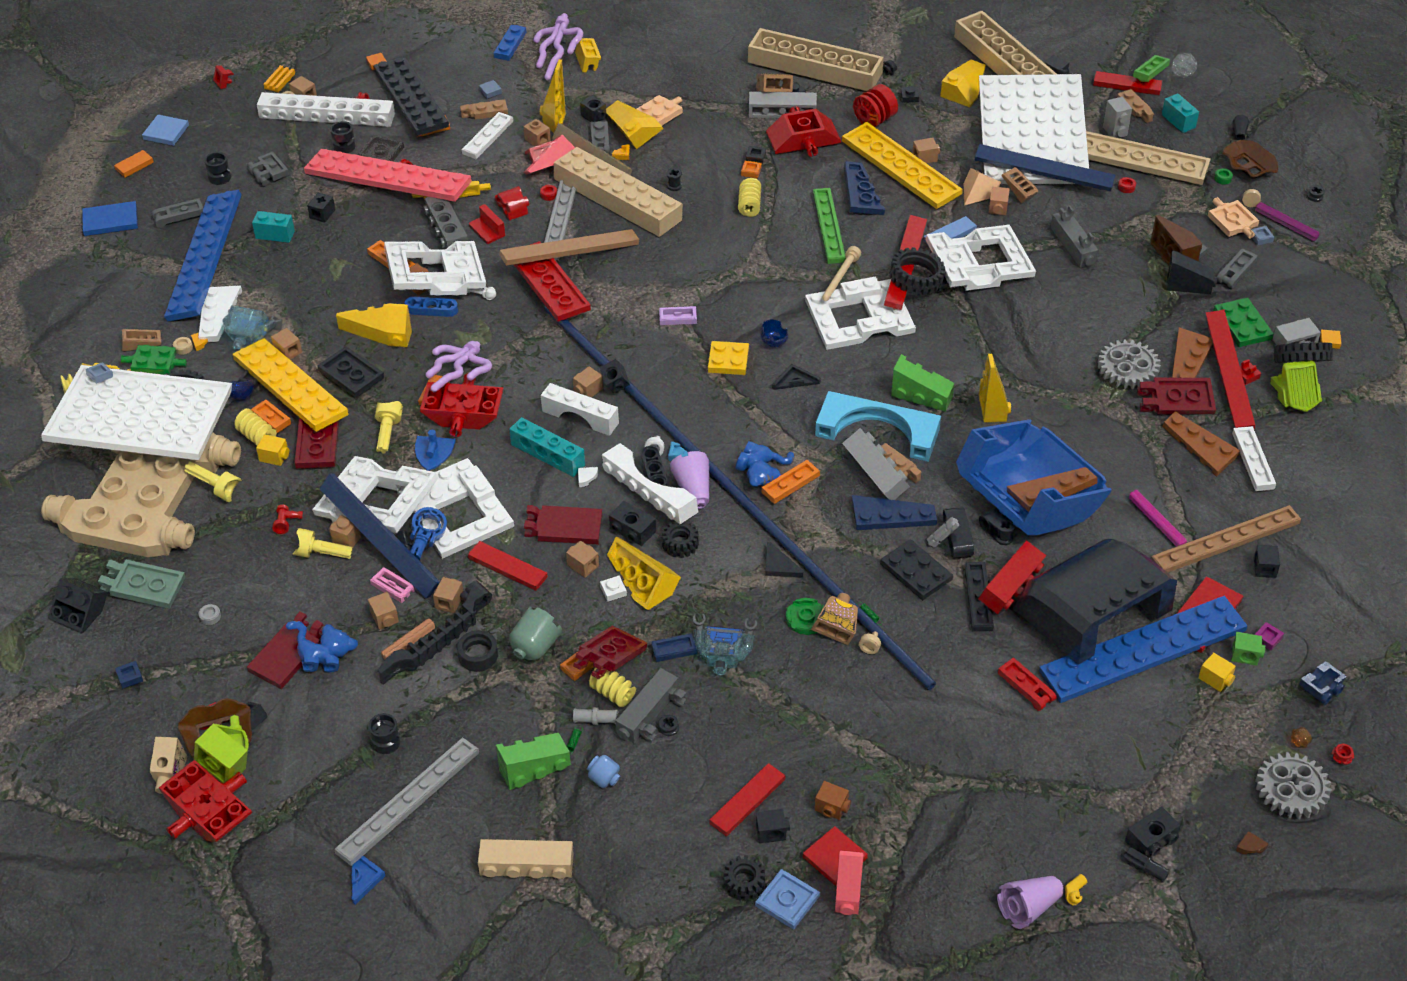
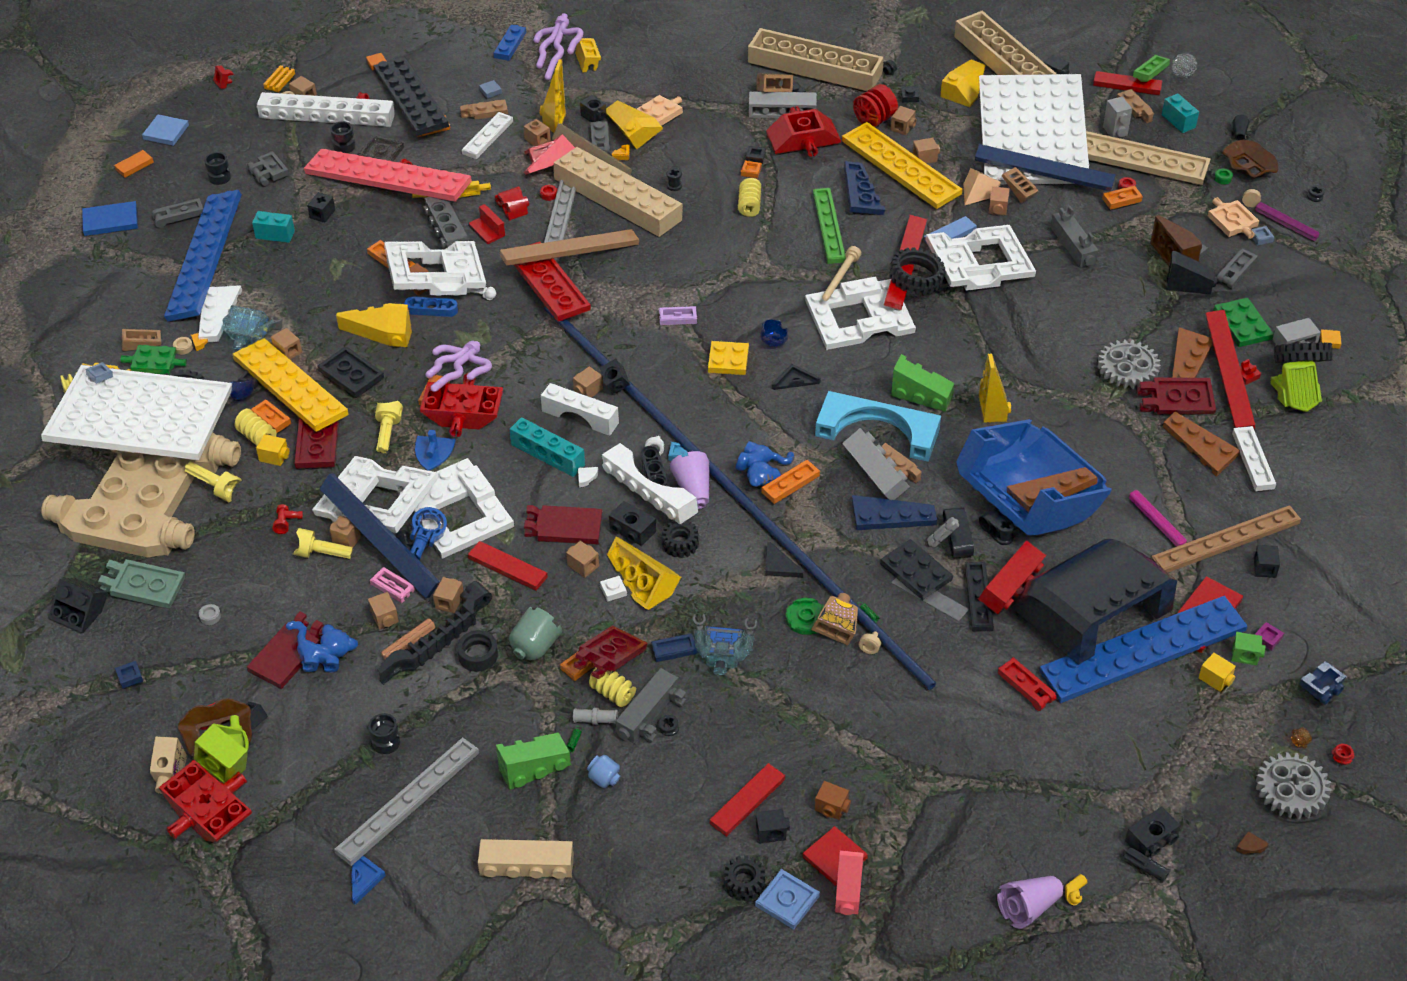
(903, 120): none -> medium nougat brick
(940, 602): none -> flat silver sticker
(1122, 197): none -> orange plate

